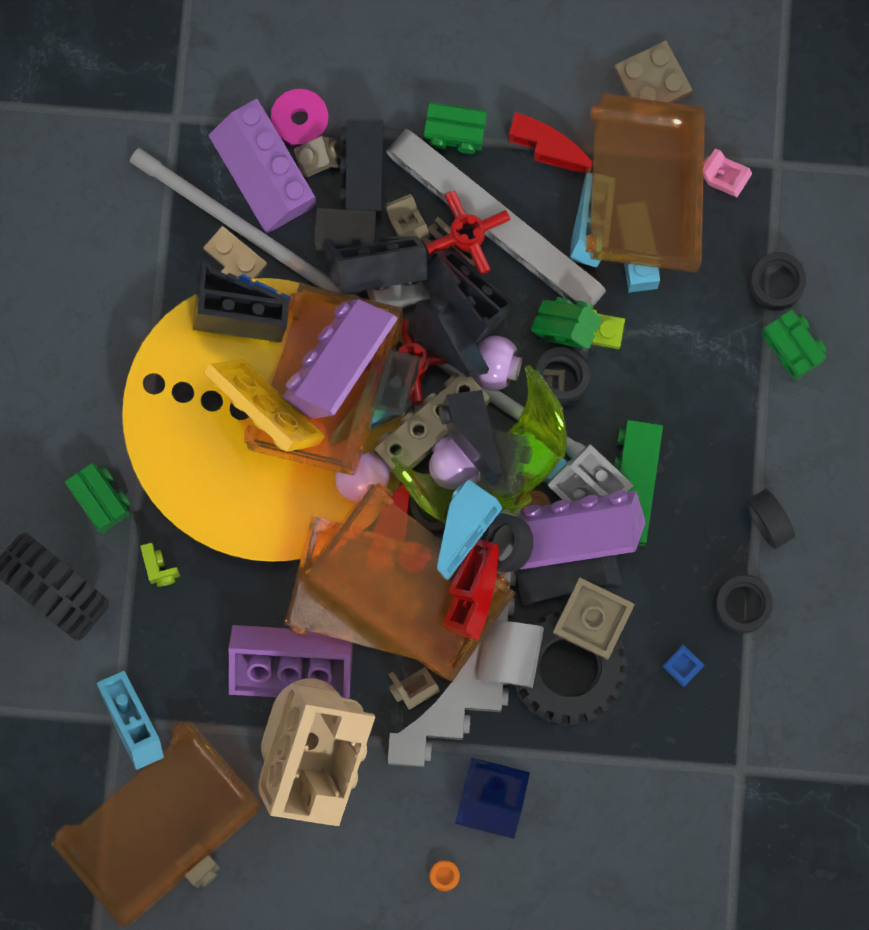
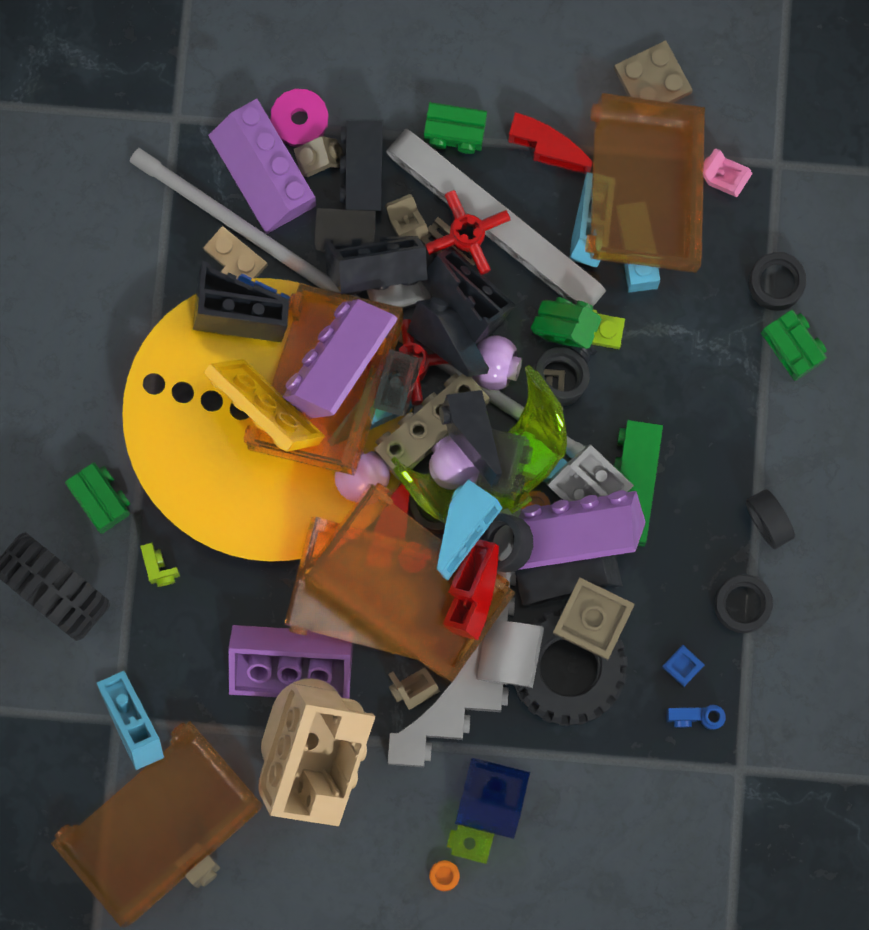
(479, 852): none -> clear neon green brick
(685, 716): none -> blue plate

